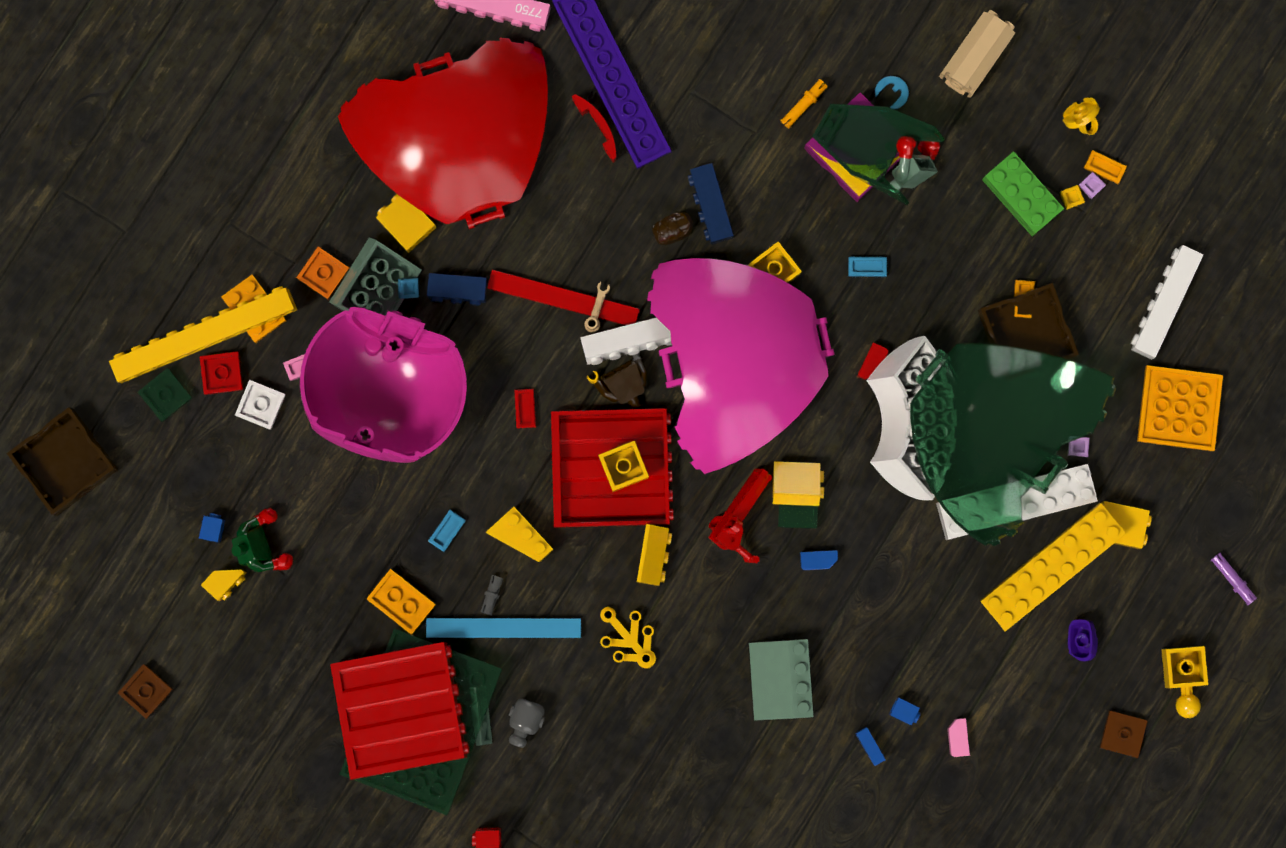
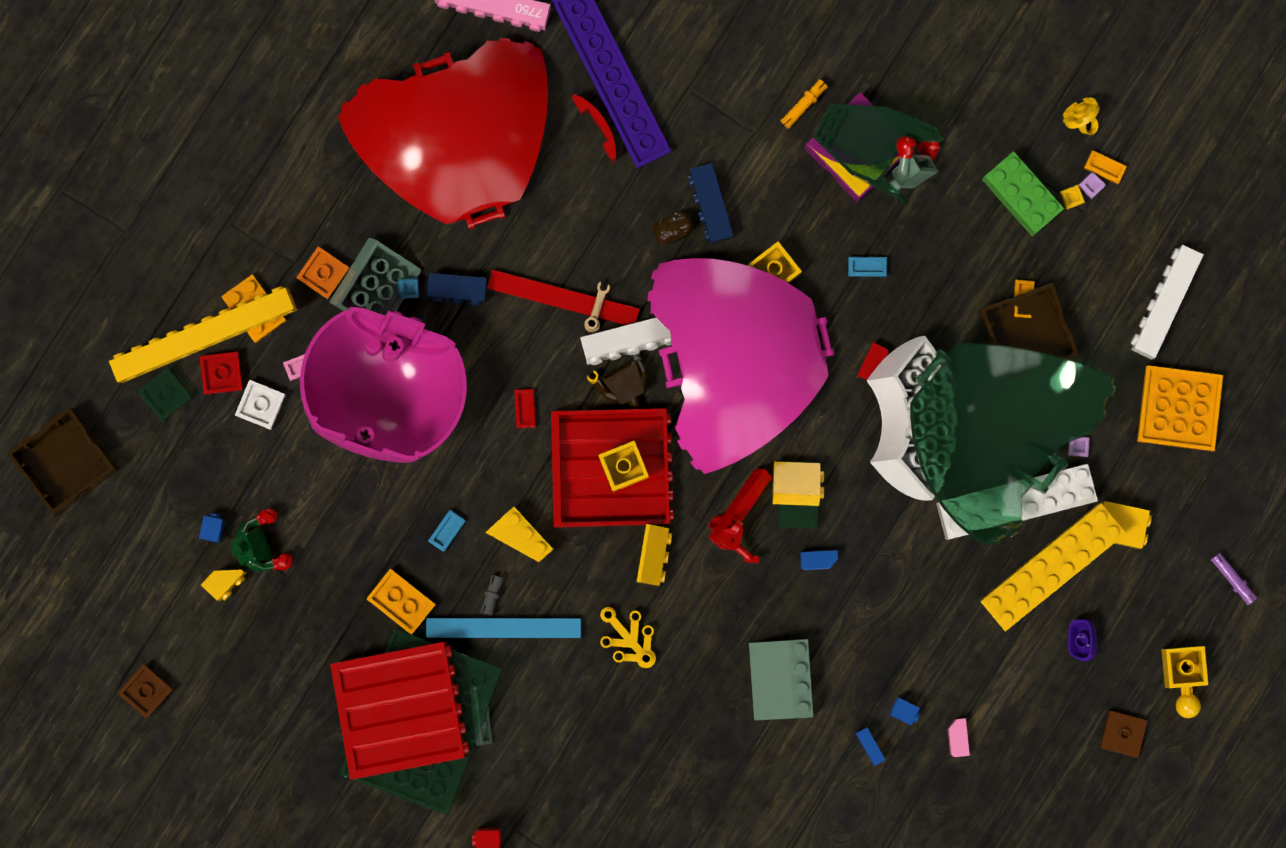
(405, 223): yellow brick -> none
(526, 719): dark grey piece -> none
(899, 84): dark azure head -> none
(978, 53): tan brick -> none

